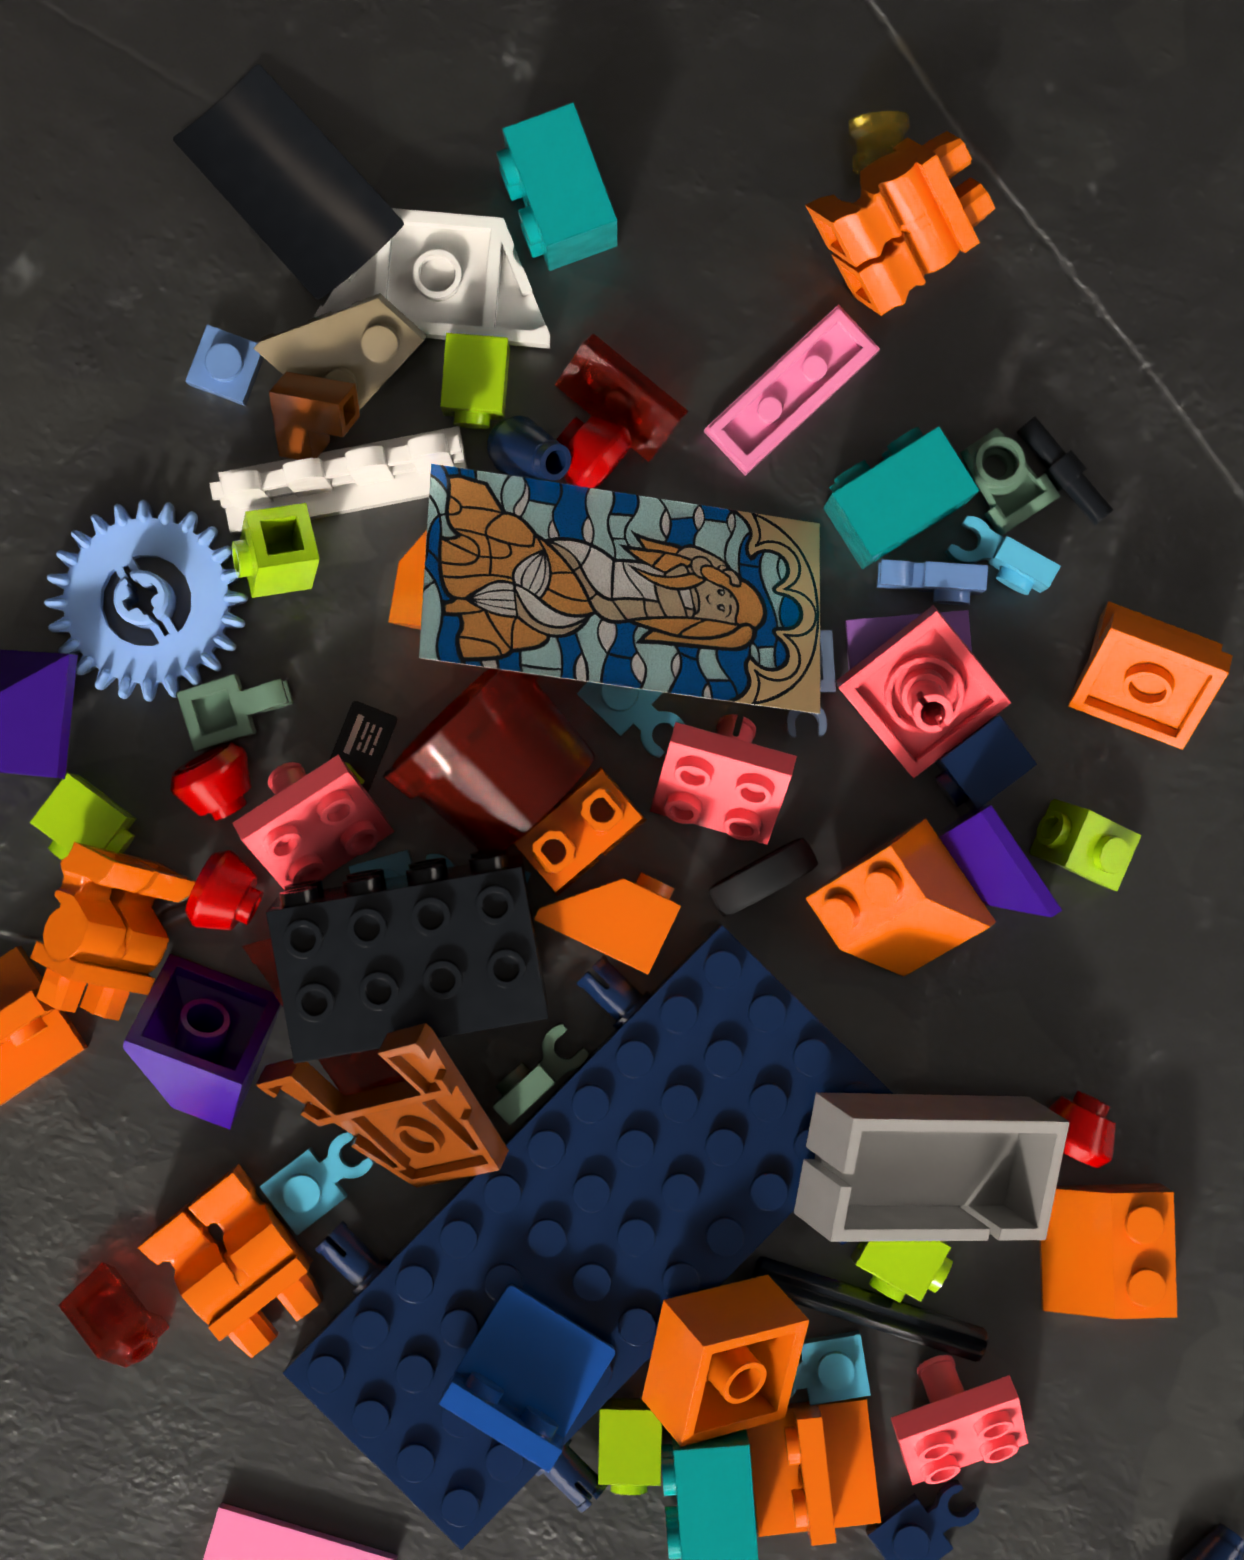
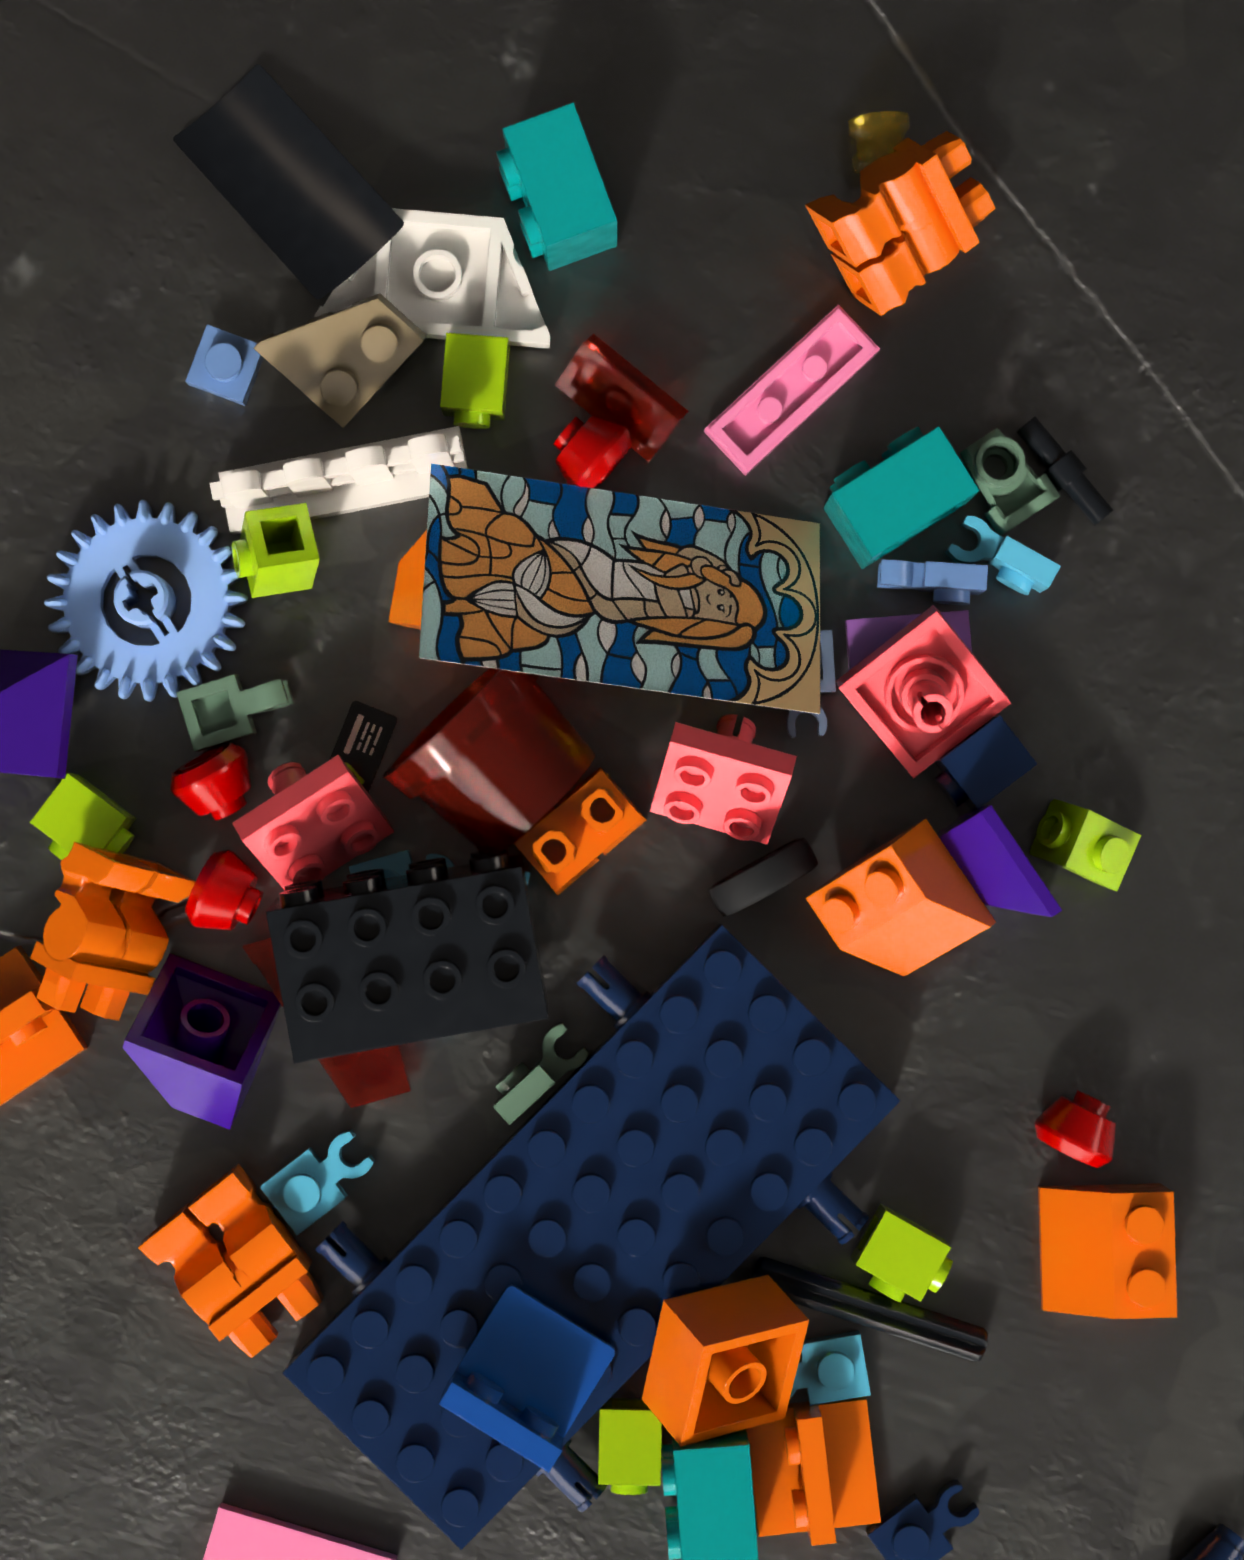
(113, 1318): clear red bracket -> none
(309, 411): dark orange piece -> none
(415, 1128): dark orange wing -> none
(527, 450): dark blue cone -> none
(617, 919): orange slope -> none
(627, 707): medium azure plate -> none
(910, 1160): light grey piece -> none
(958, 1424): coral plate -> none
(1149, 676): orange bracket -> none

